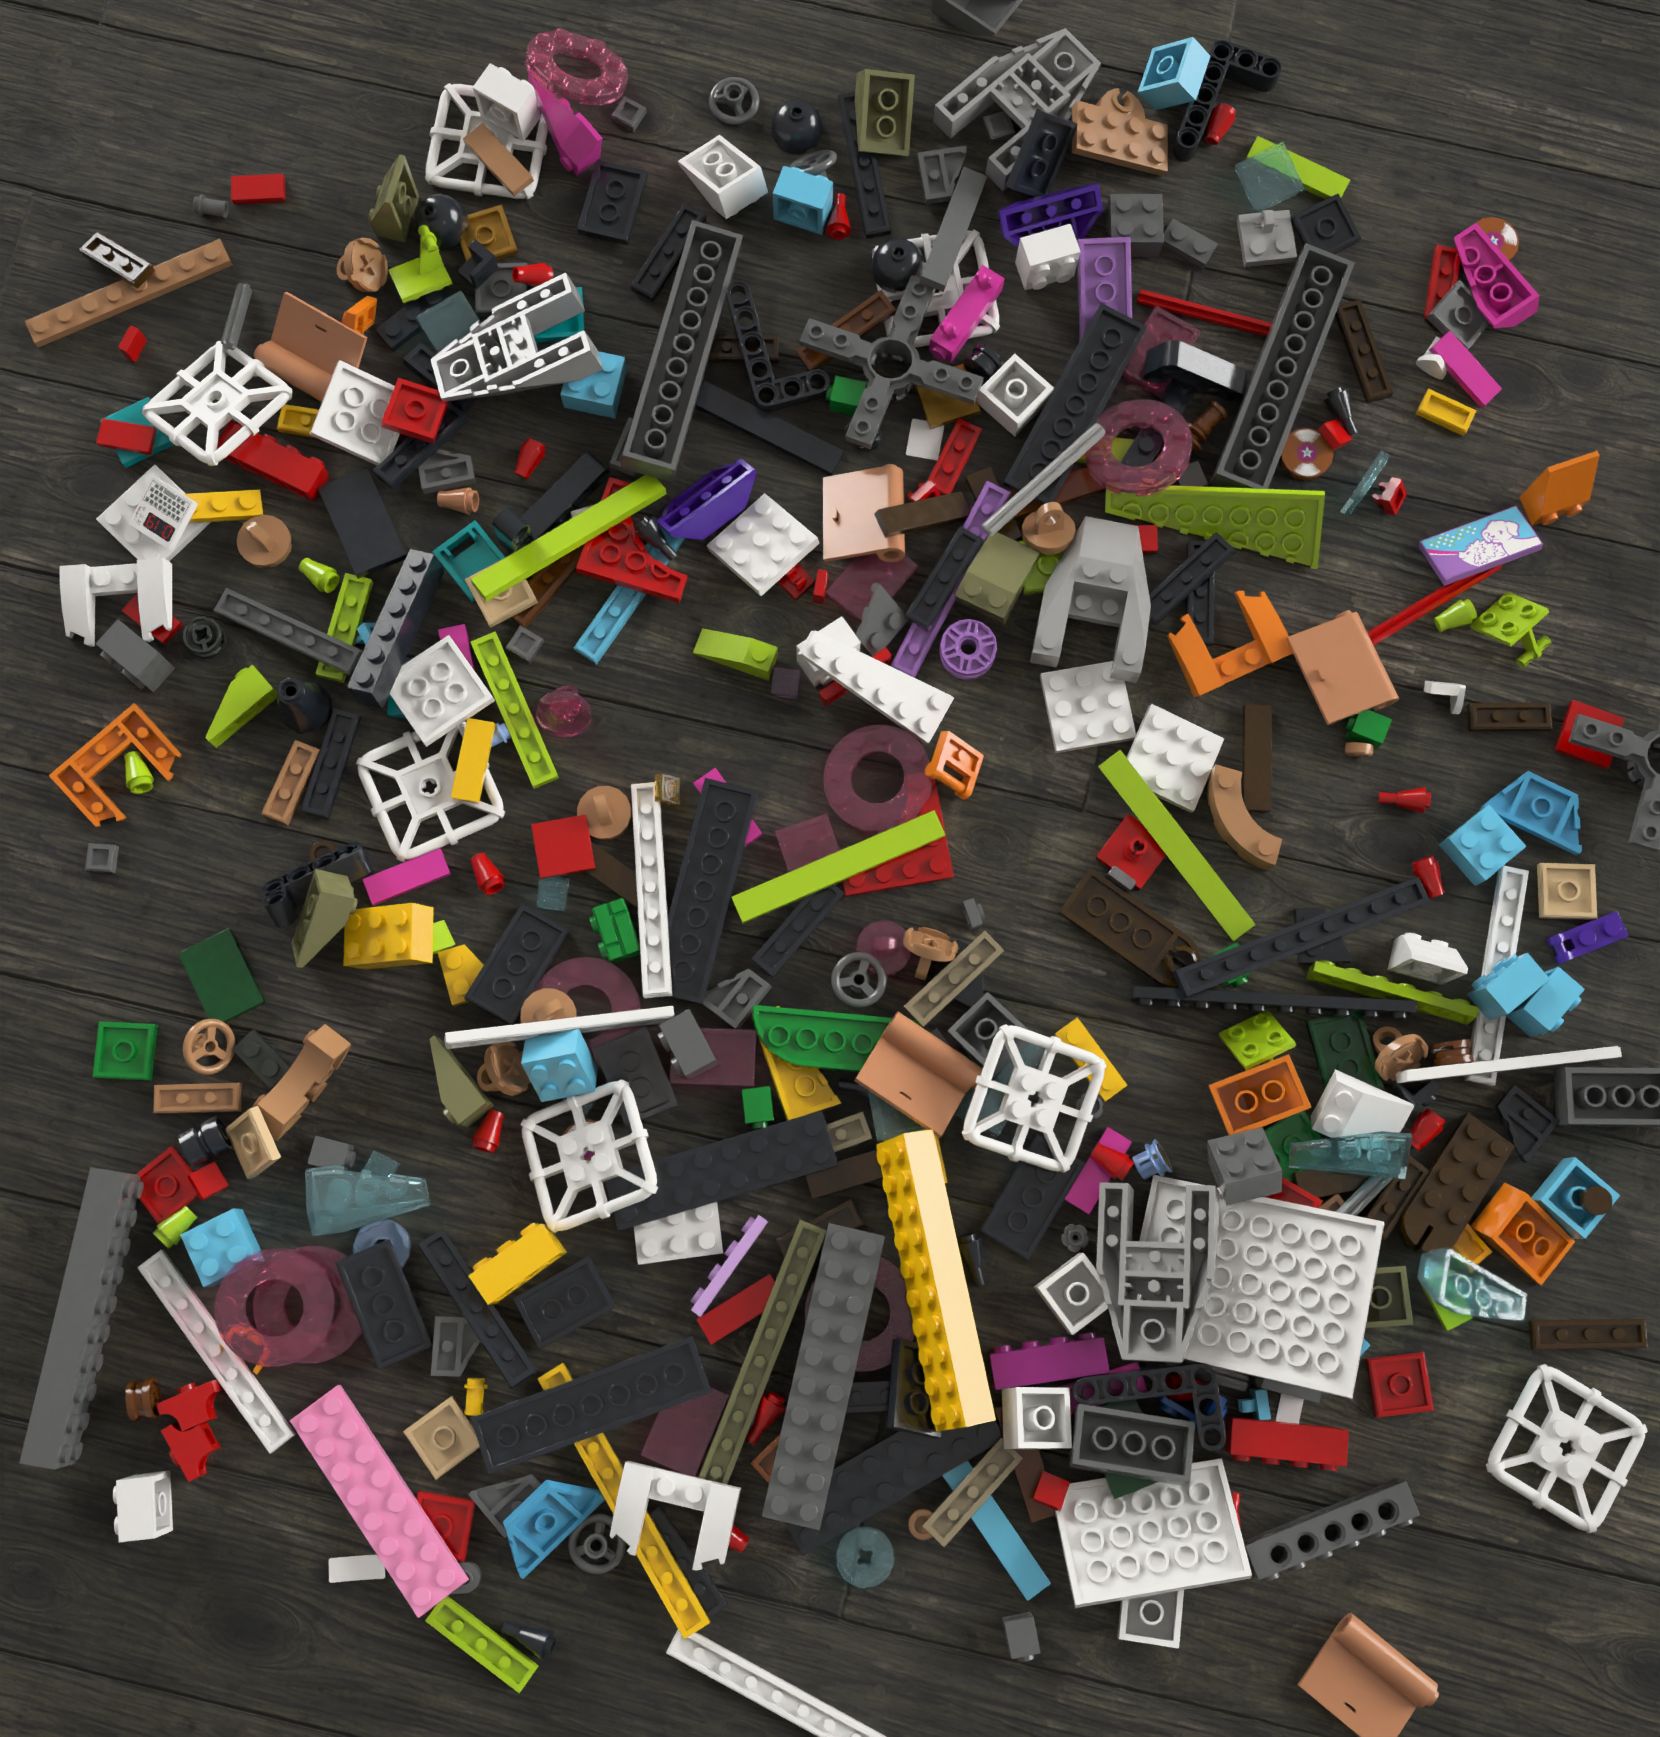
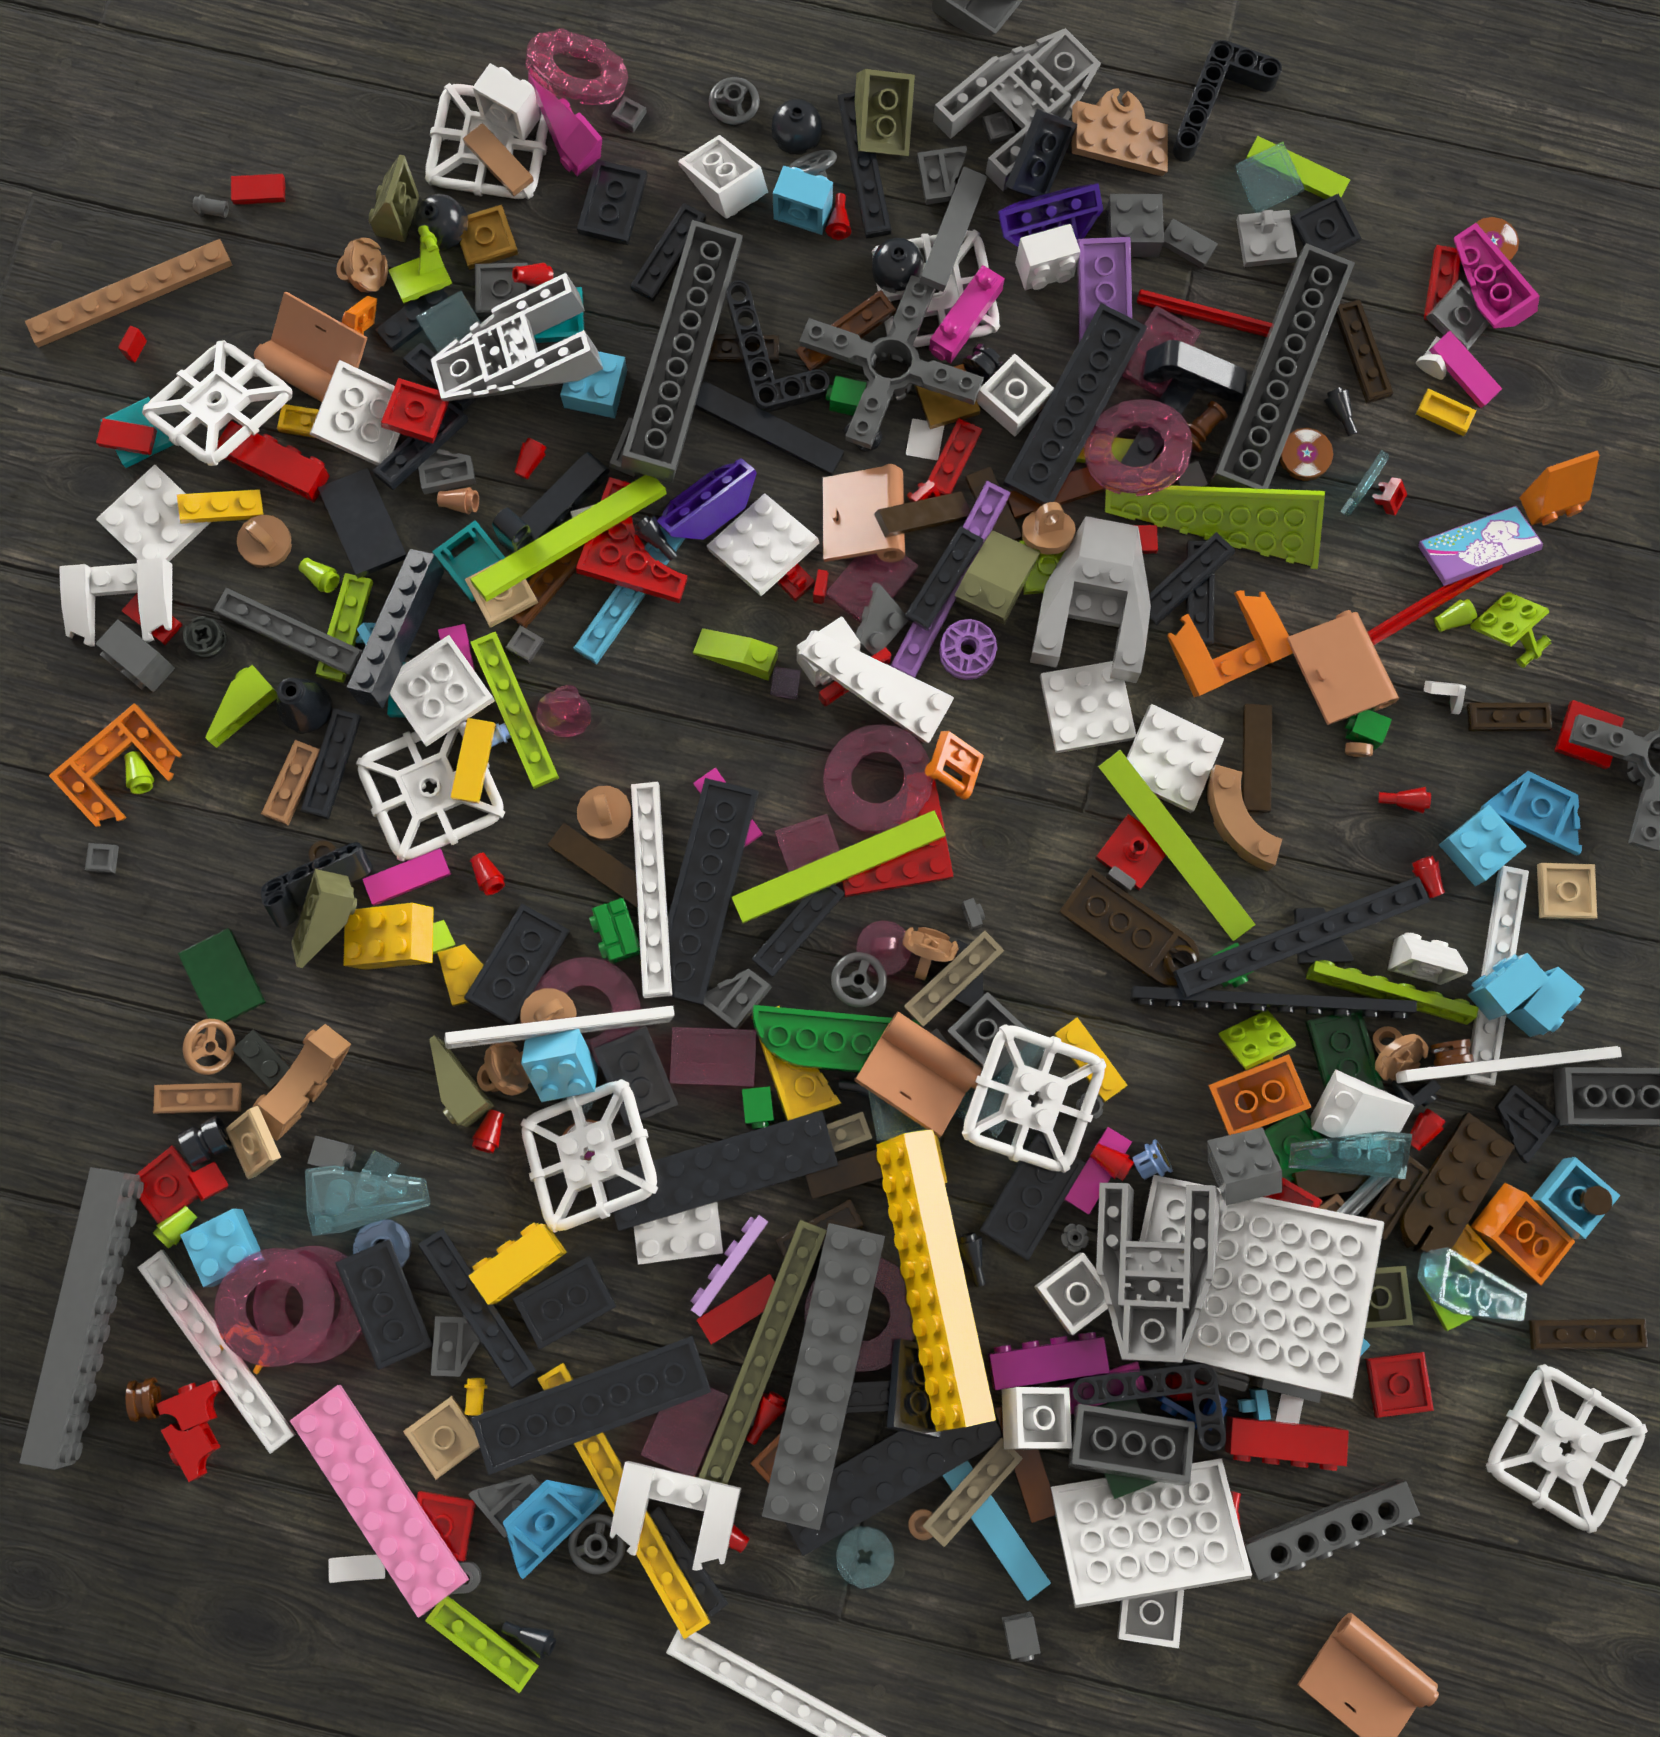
(117, 260): tile -> none
(125, 1051): green tile -> none
(143, 1506): white brick -> none
(163, 513): white tile -> none
(236, 316): dark grey axle -> none
(479, 265): black panel -> none
(553, 893): clear light blue slope -> none
(563, 846): red tile -> none
(667, 789): clear yellow tile -> none
(688, 1044): dark grey brick -> none
(1043, 479): light grey axle -> none
(1051, 1491): red tile -> none
(1174, 73): medium azure brick -> none
(1220, 121): red cone -> none
(1335, 434): red tile -> none
(1588, 937): dark purple plate -> none

